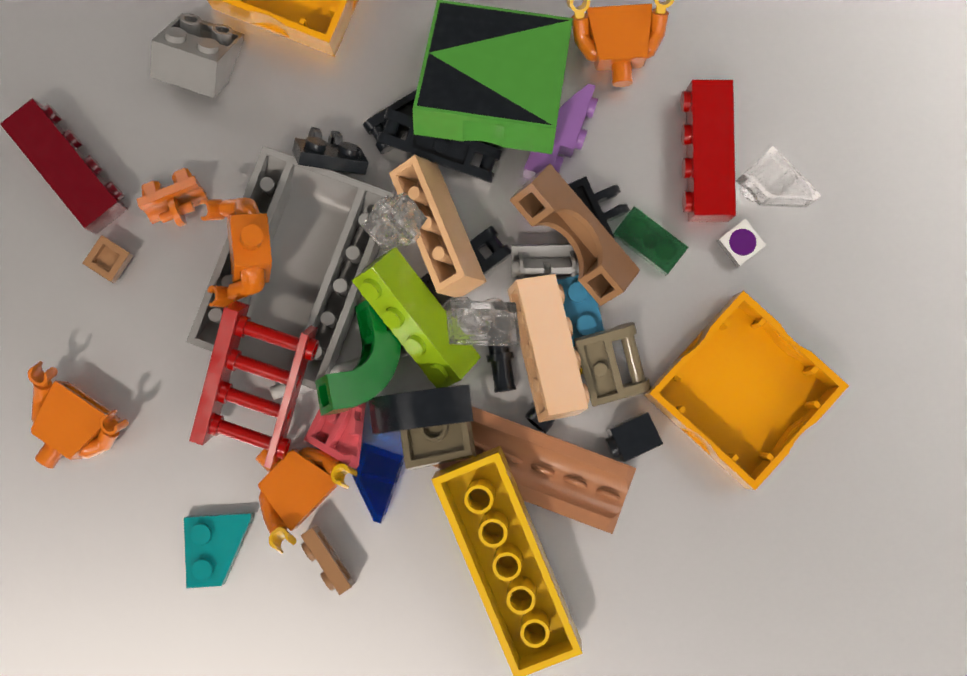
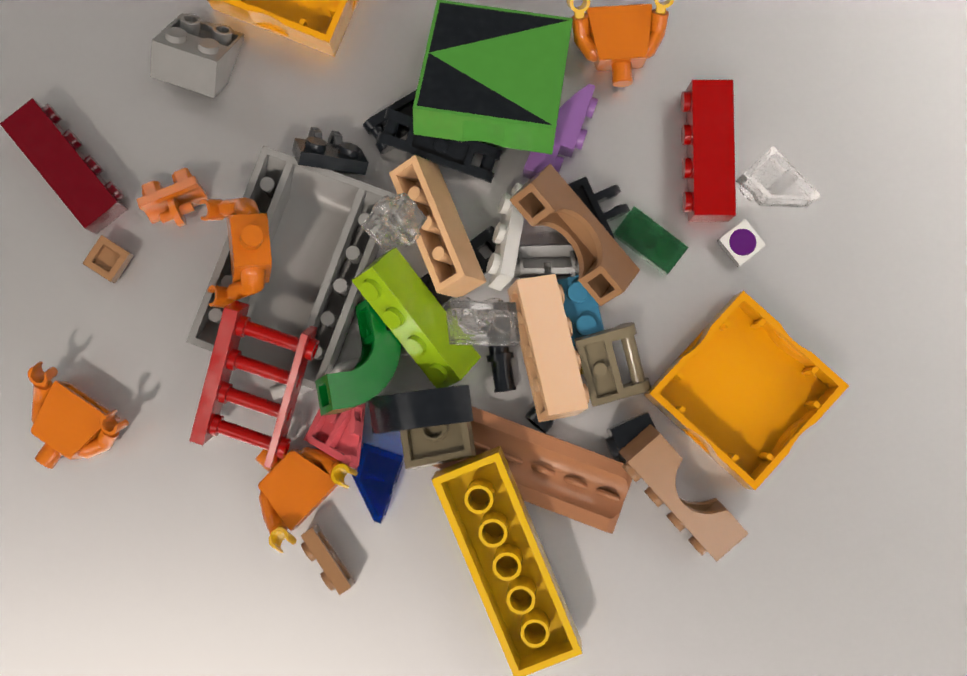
(212, 546): teal wing -> none
(507, 239): none -> white plate
(657, 463): none -> medium nougat arch

